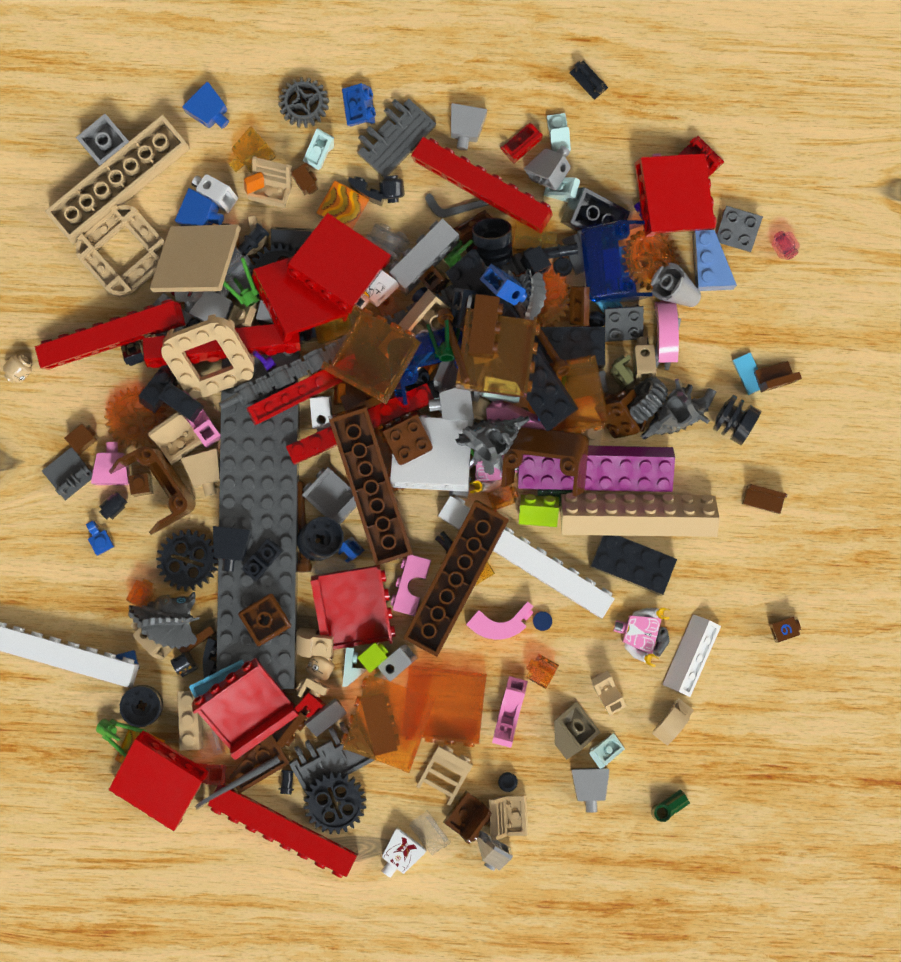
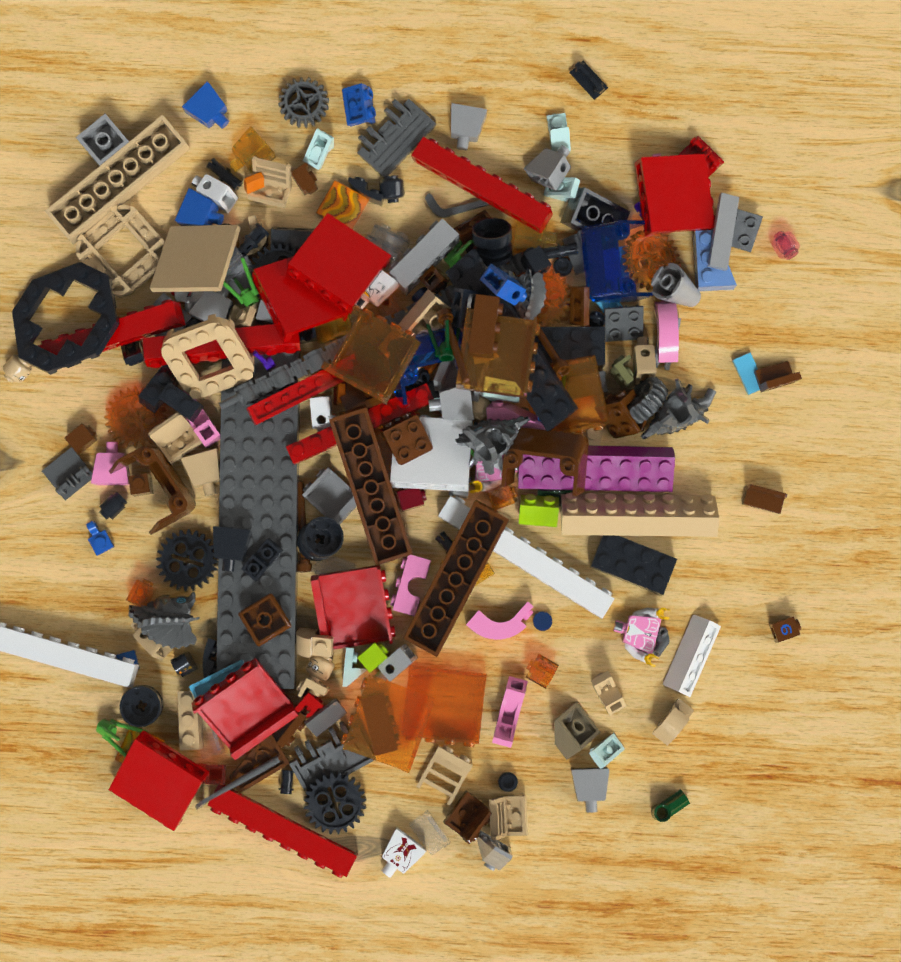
(70, 353): none -> black plate
(201, 637): reddish brown tile -> none
(224, 174): none -> black pin
(351, 549): blue tile -> none
(411, 498): none -> dark red brick
(522, 143): red hinge -> none
(723, 231): none -> light grey tile
(736, 419): black wheel -> none

